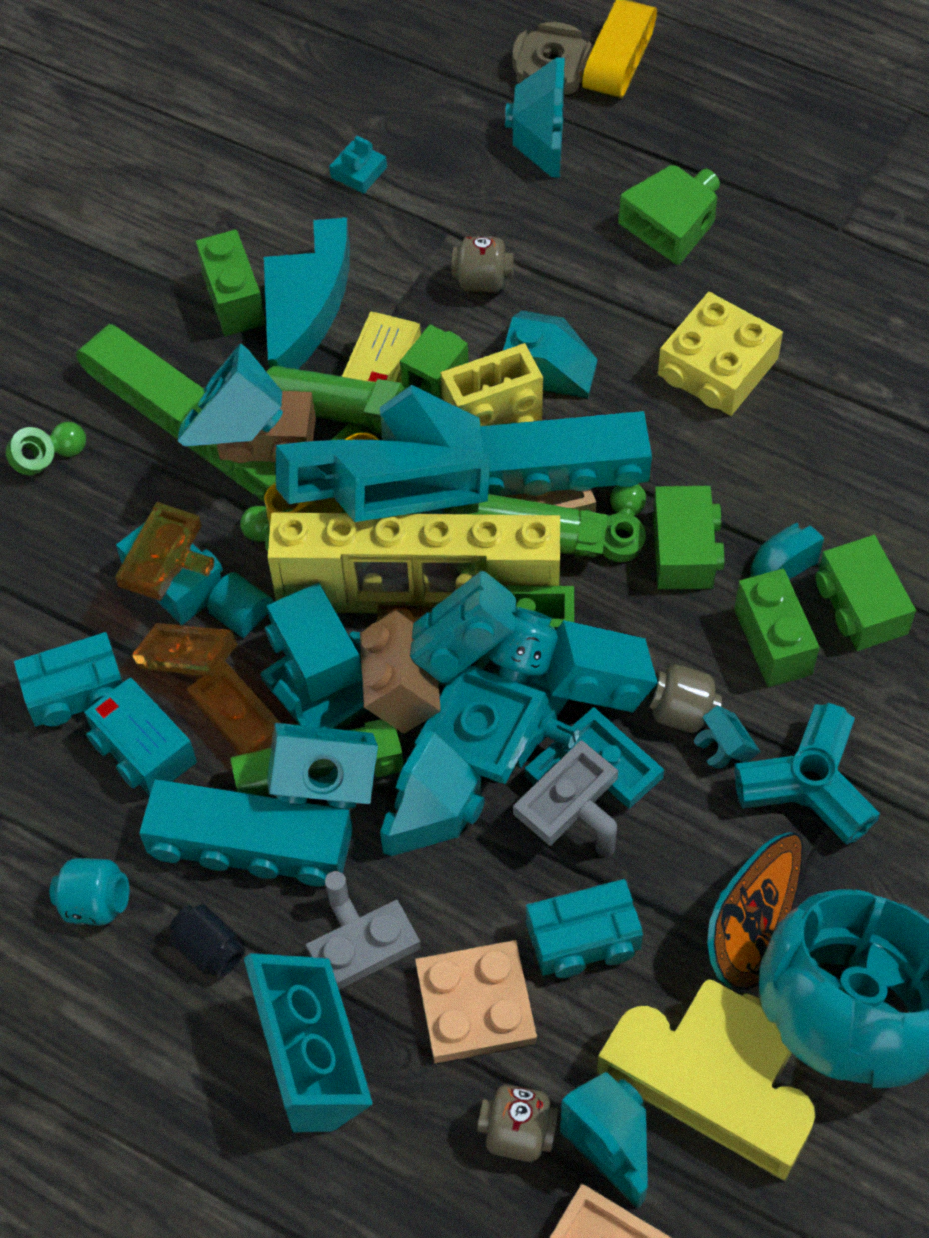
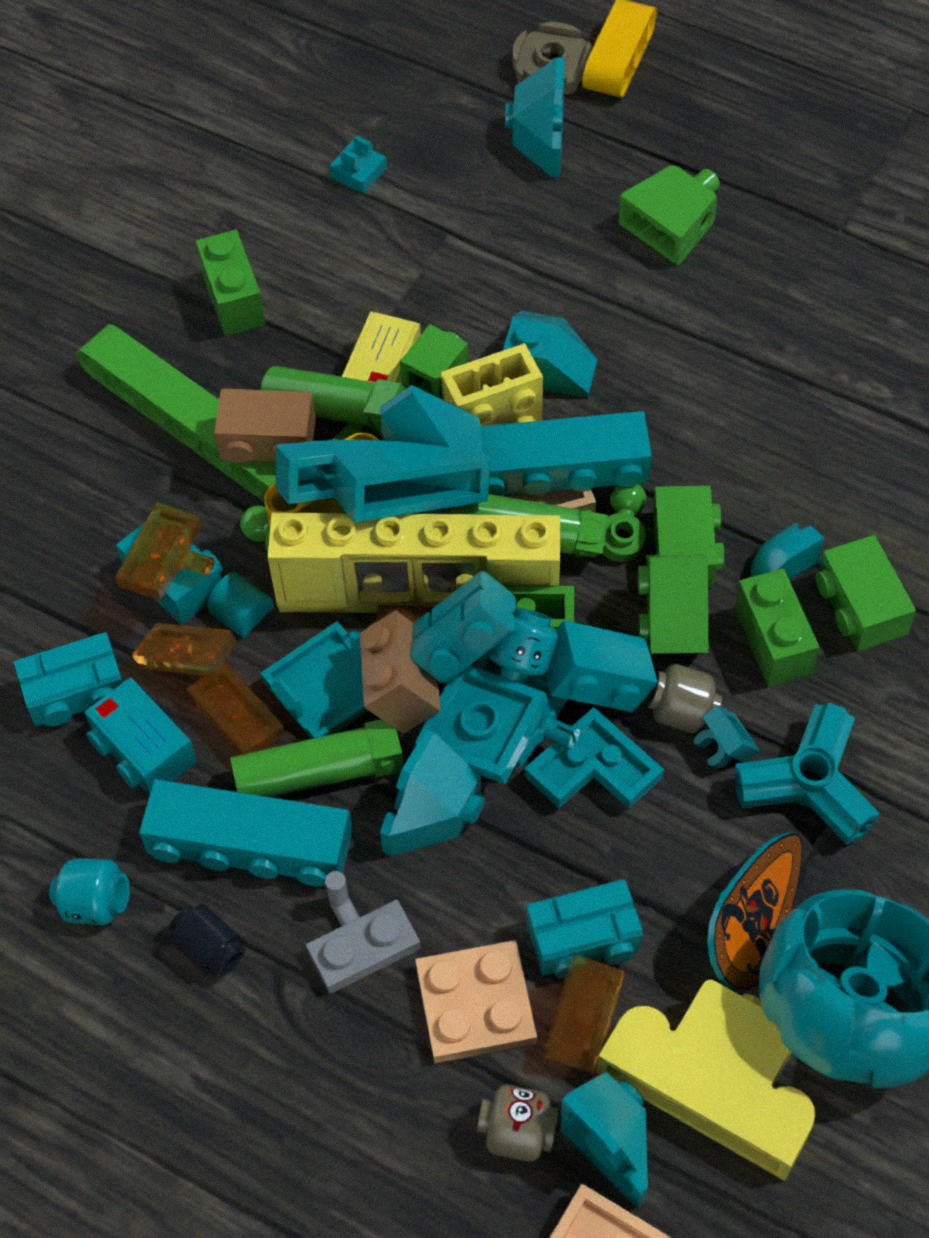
(66, 439): bright green plate -> none
(235, 404): teal slope -> none
(299, 746): teal brick -> none
(305, 294): teal slope -> none
(308, 1040): teal slope -> none
(314, 642): teal brick -> none
(482, 264): dark tan head -> none
(570, 793): light grey plate -> none
(583, 1013): none -> clear orange plate
(675, 603): none -> bright green brick
(719, 353): light yellow brick -> none

